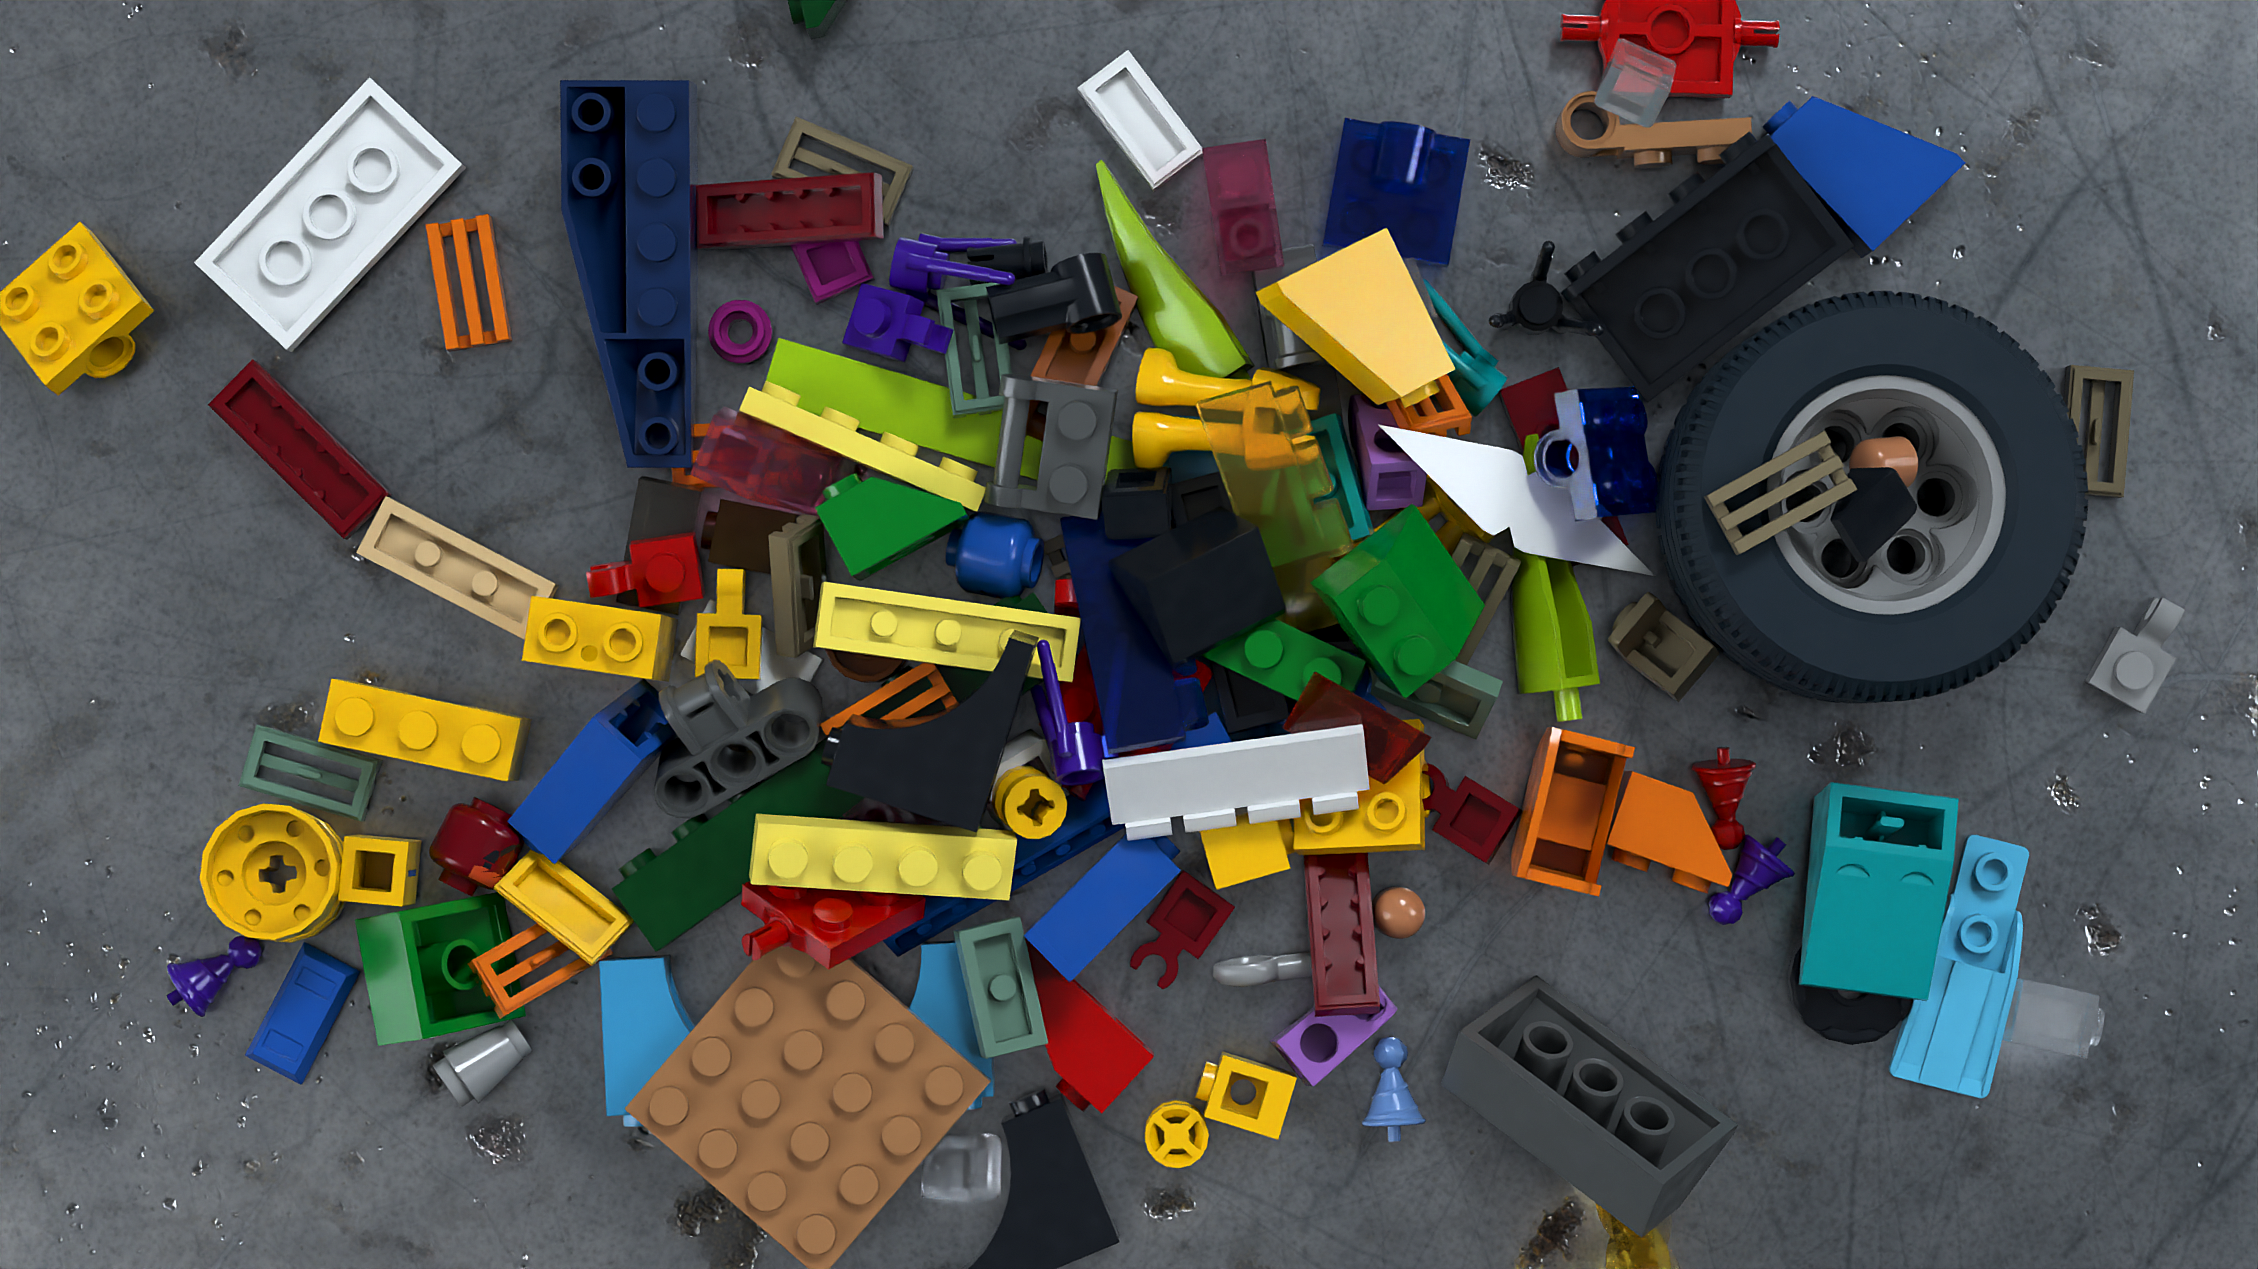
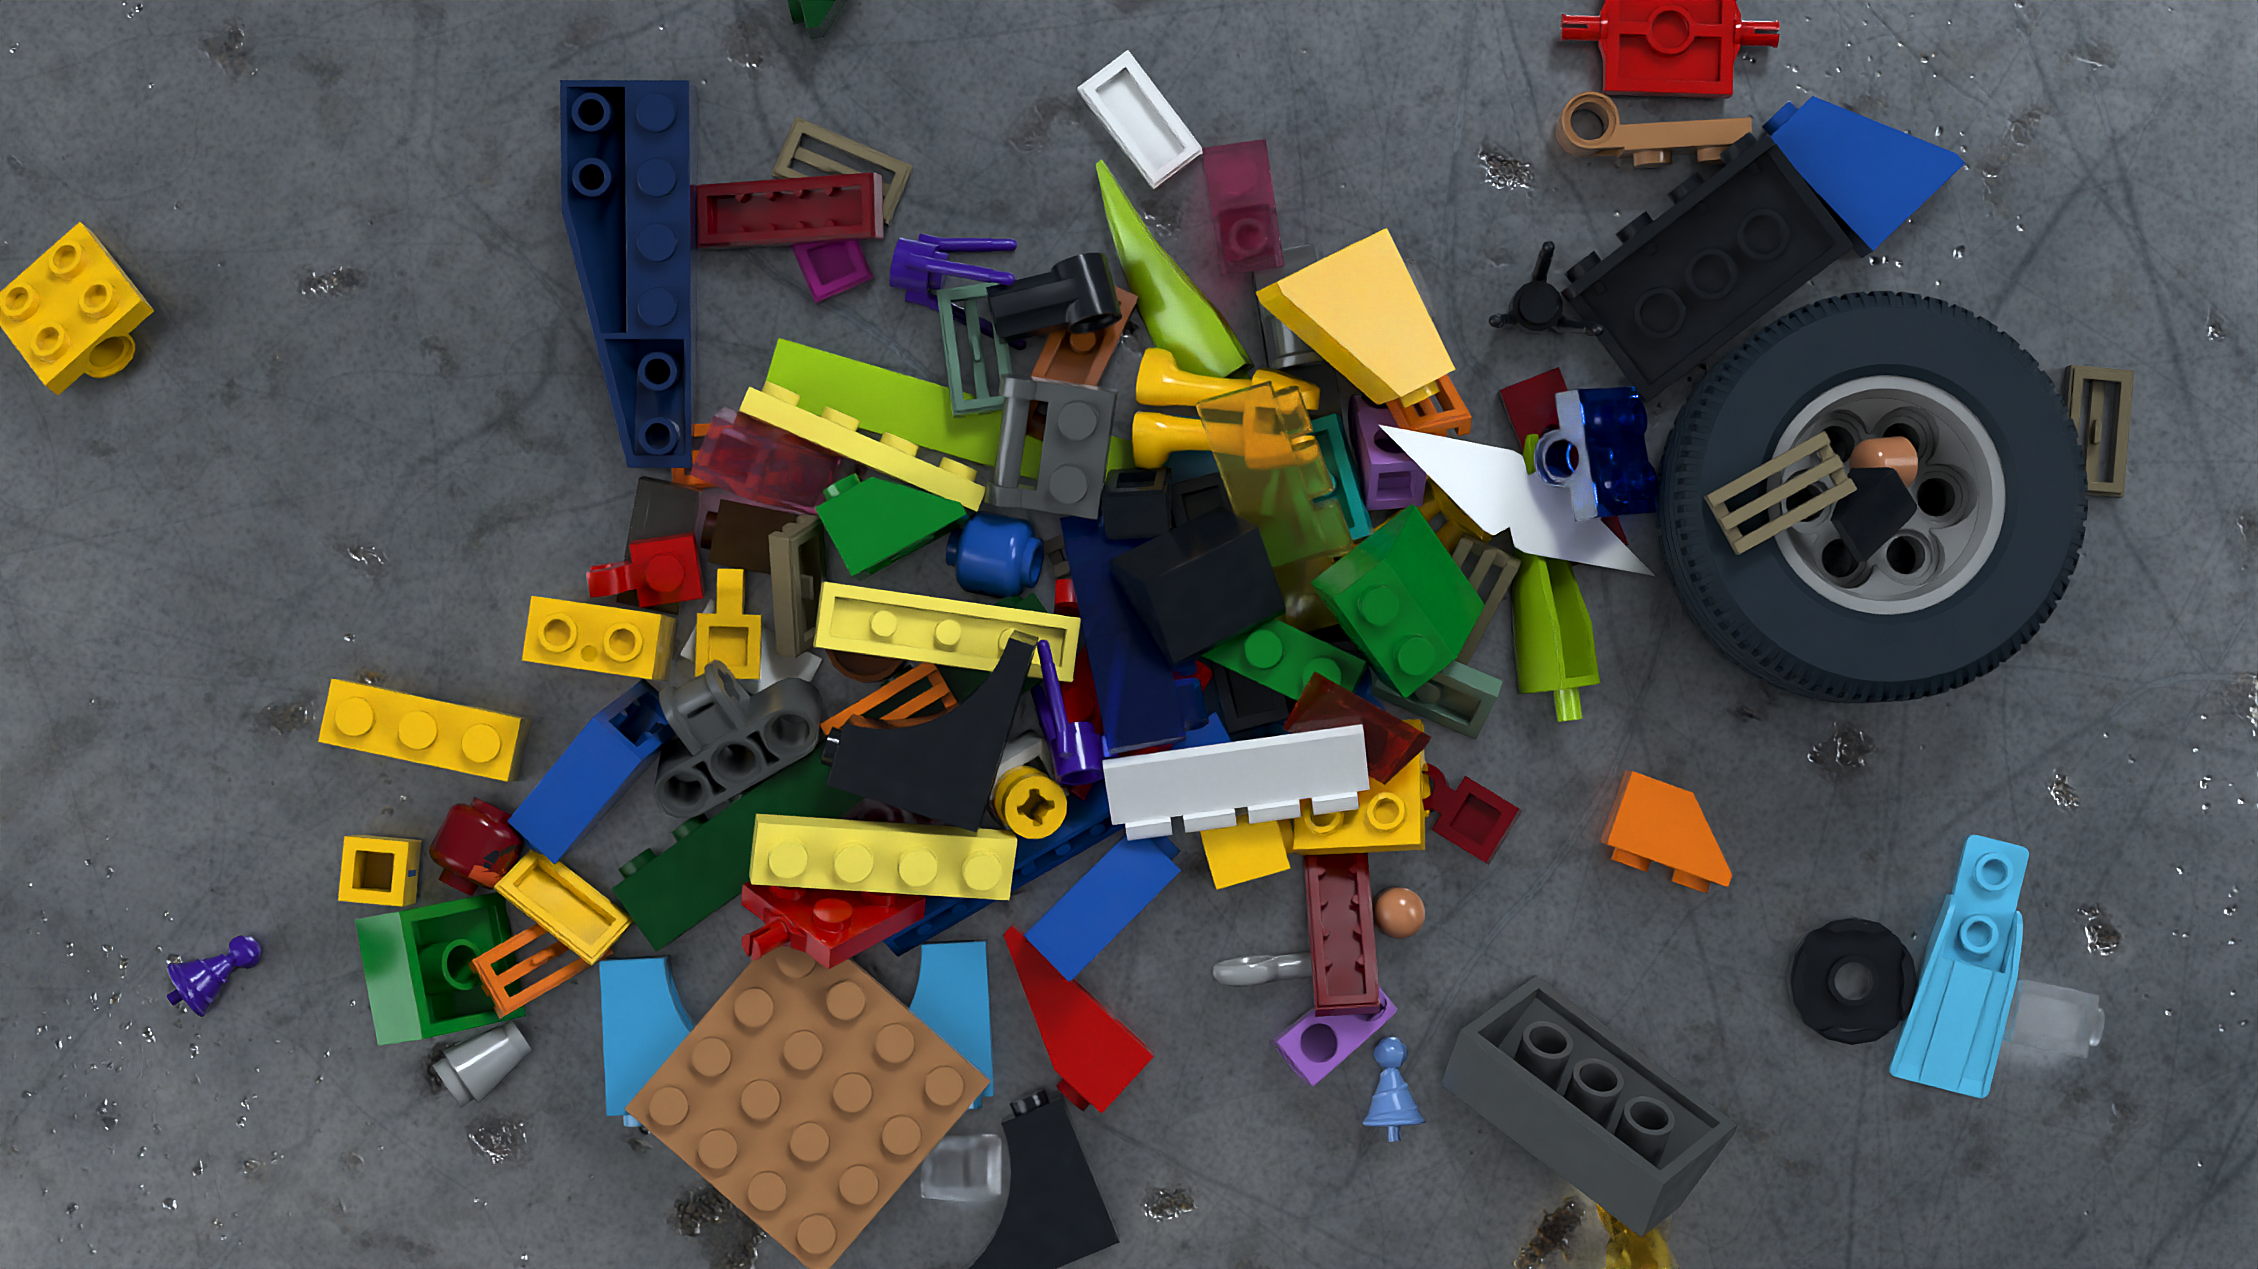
(251, 846): yellow wheel -> none
(299, 449): dark red plate -> none
(302, 1013): blue tile -> none
(330, 215): white plate -> none
(362, 788): sand green tile -> none
(453, 566): tan plate -> none
(459, 229): orange tile -> none
(723, 320): magenta plate -> none
(890, 323): dark purple plate -> none
(1000, 987): sand green plate -> none
(1020, 259): black pin -> none
(1177, 1148): yellow wheel -> none
(1186, 920): dark red plate -> none
(1261, 1114): yellow brick -> none
(1398, 181): clear blue plate -> none
(1474, 374): teal plant -> none
(1568, 810): orange piece -> none
(1635, 83): clear slope -> none
(1661, 646): dark tan bracket -> none
(1725, 785): red piece -> none
(1755, 871): dark purple piece -> none
(1876, 889): teal slope -> none
(2133, 664): light grey plate -> none

